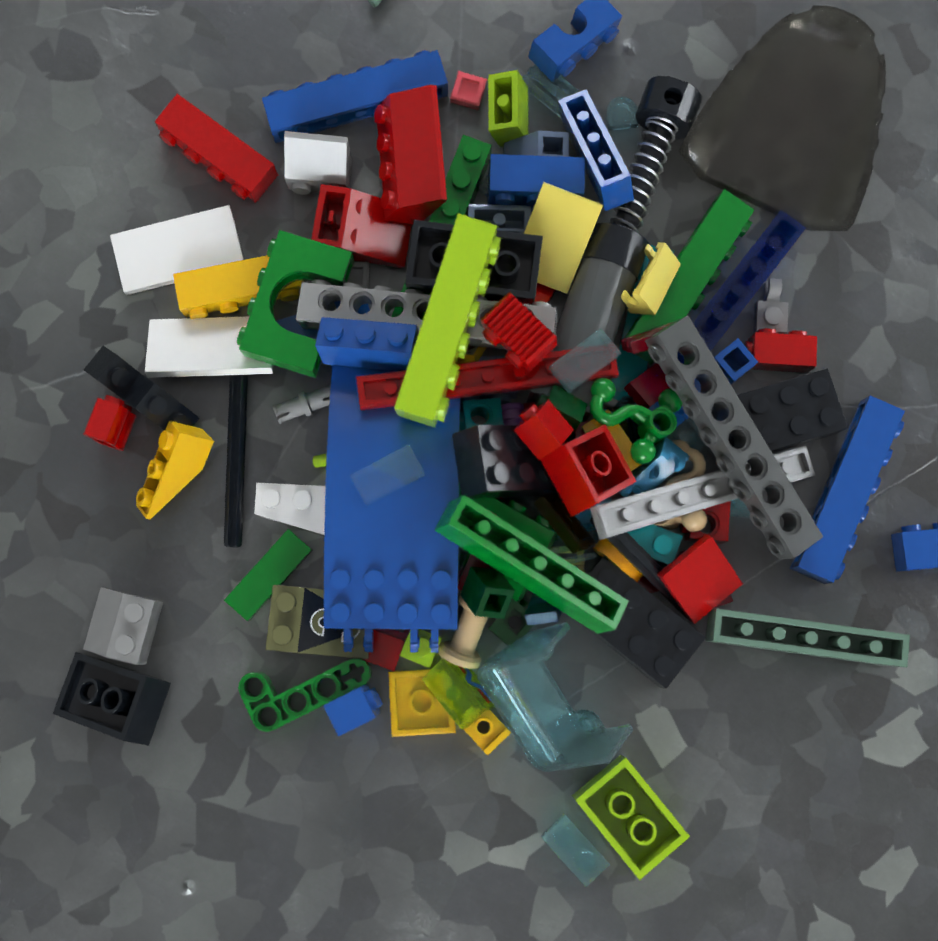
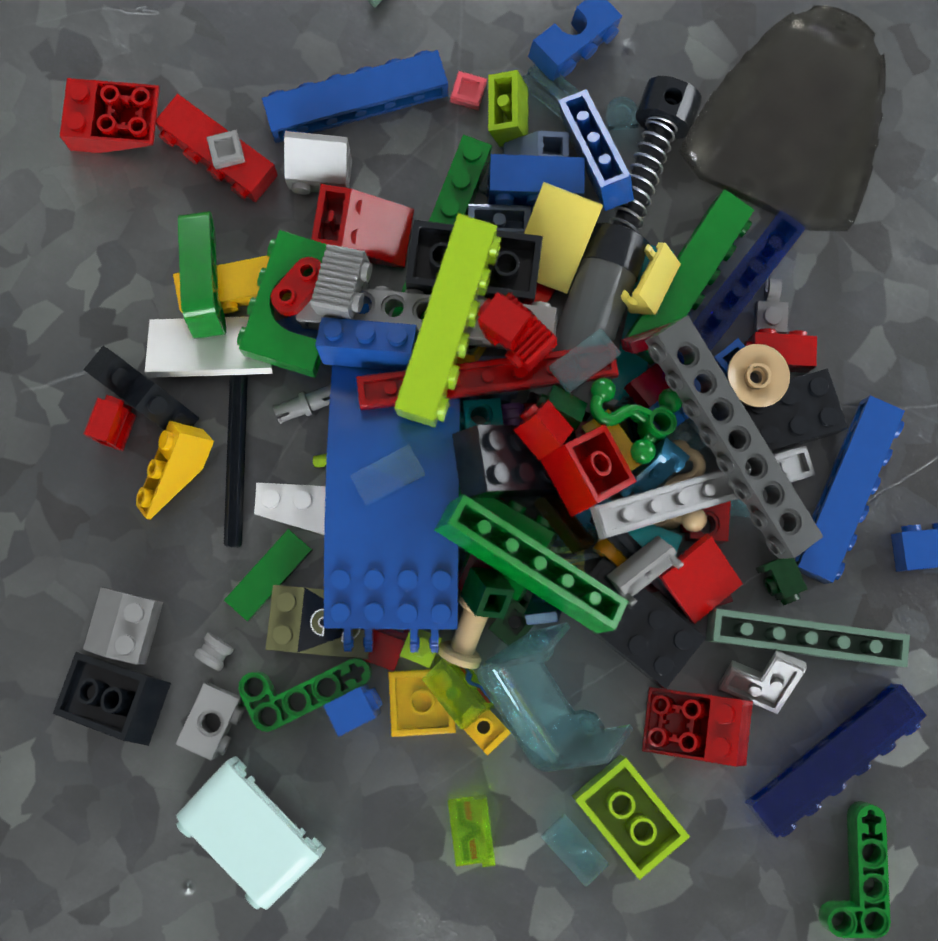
(108, 115): none -> red slope
(157, 251): white tile -> none
(195, 733): none -> light grey brick
(199, 275): none -> green beam
(213, 652): none -> light grey wheel
(225, 149): none -> light grey tile
(248, 834): none -> light aqua windscreen
(297, 284): none -> red plate
(341, 282): none -> light grey brick
(410, 154): red slope -> none
(471, 831): none -> clear neon green panel
(504, 320): none -> red brick
(643, 568): none -> light grey hinge
(697, 726): none -> red slope
(766, 688): none -> light grey tile
(772, 373): none -> tan dish
(783, 579): none -> dark green brick
(835, 760): none -> clear blue brick
(859, 871): none -> green beam

